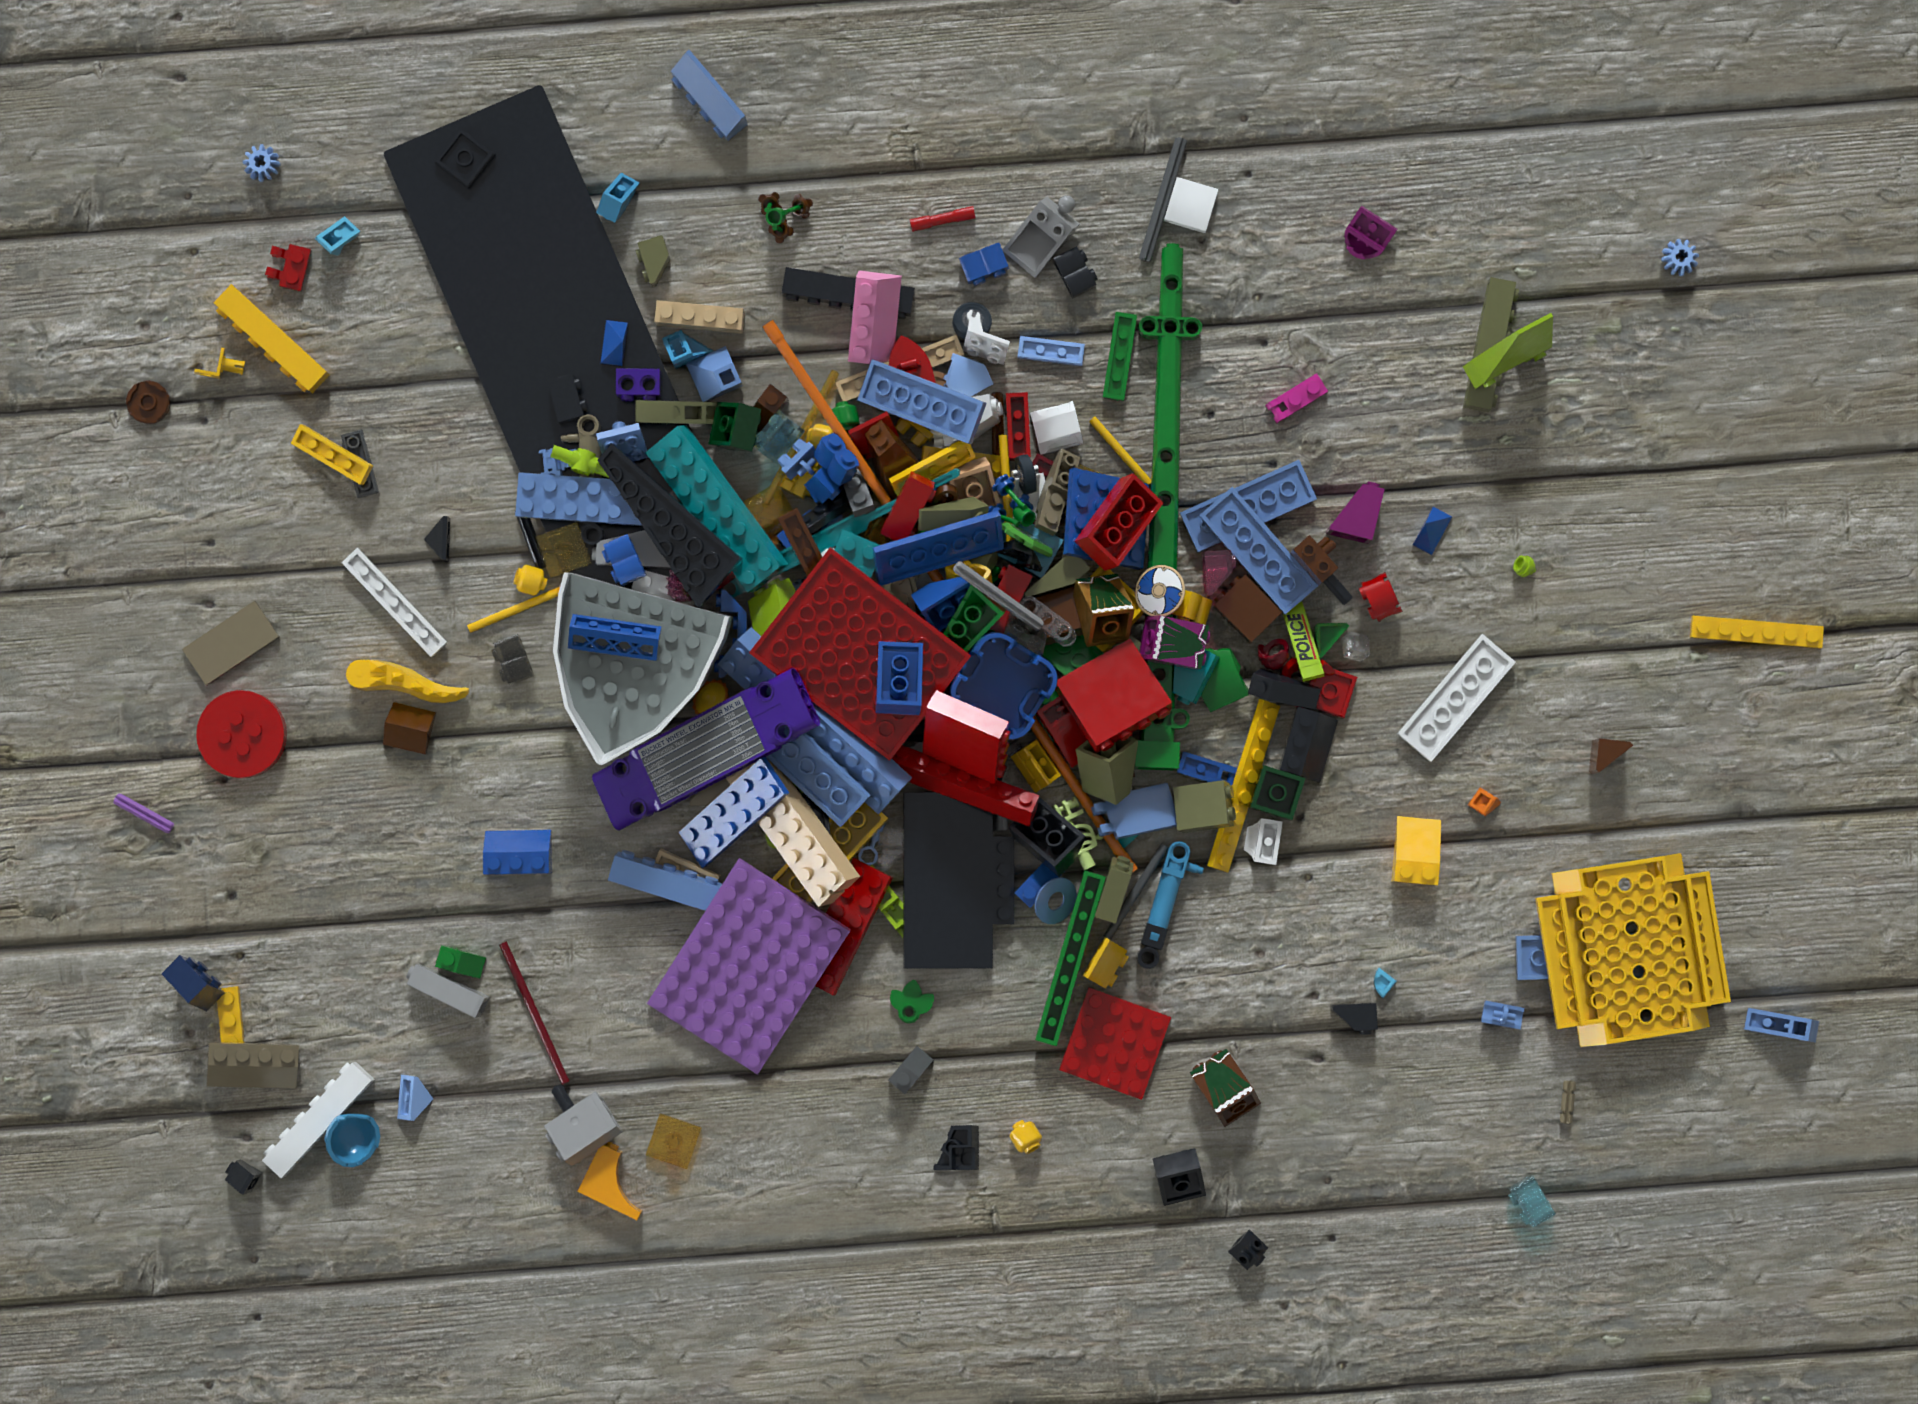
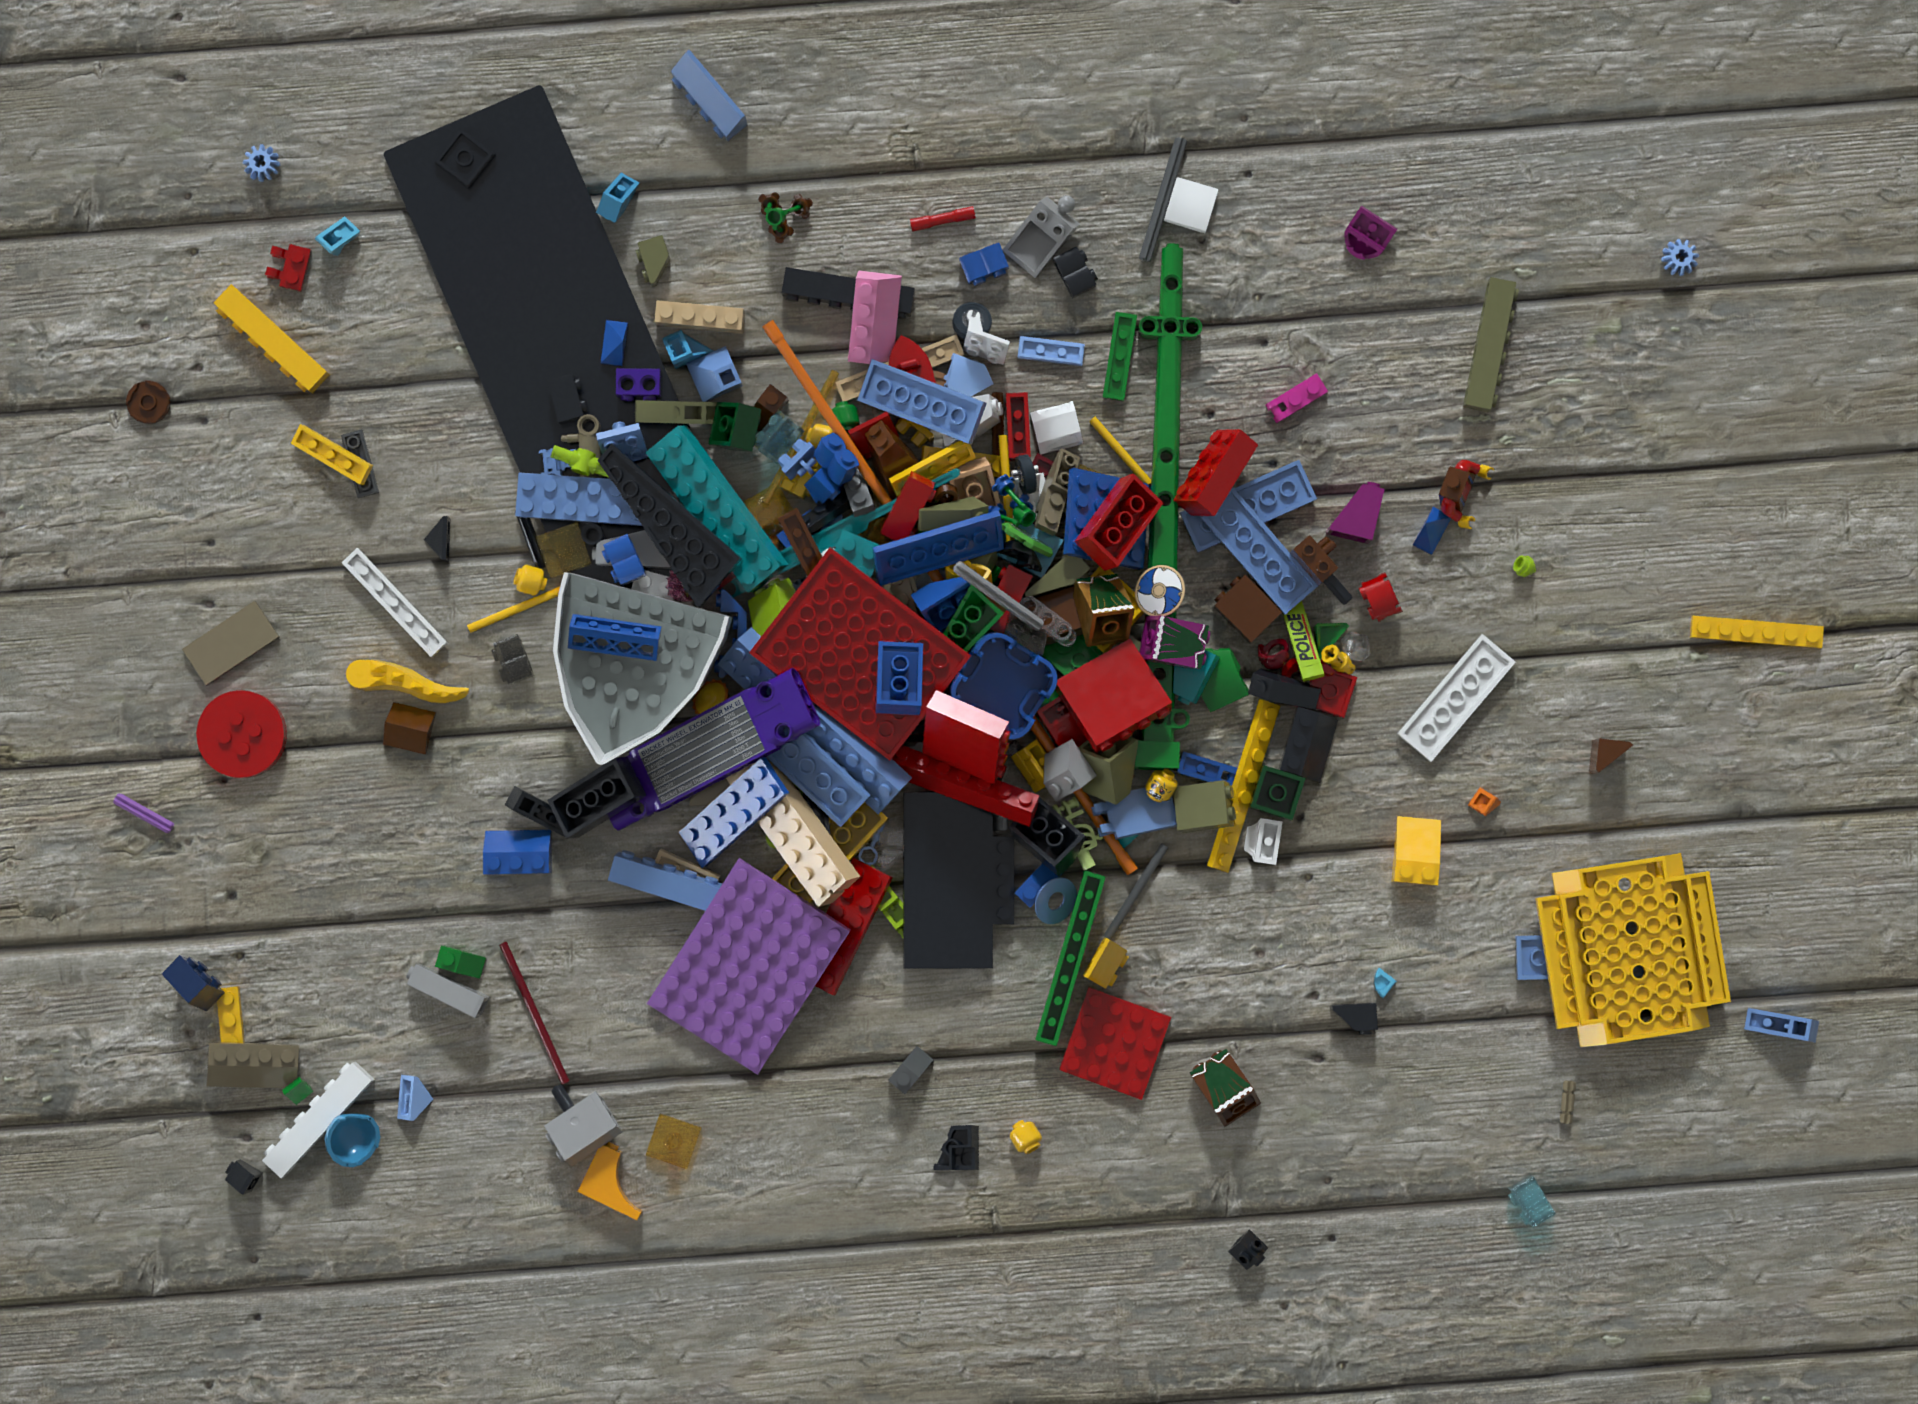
(223, 365): yellow bracket -> none
(297, 1090): none -> green tile
(533, 808): none -> black slope
(596, 797): none -> black brick
(911, 998): green plate -> none
(1066, 770): none -> light grey slope
(1114, 889): olive brick -> none
(1161, 785): none -> yellow head
(1163, 904): dark azure piece -> none
(1179, 1176): black slope -> none
(1194, 608): yellow brick -> none
(1215, 472): none -> red brick
(1216, 569): clear pink slope -> none
(1338, 656): none -> yellow piece
(1457, 487): none -> torso
(1502, 1014): medium blue hips -> none
(1519, 347): lime wedge -> none

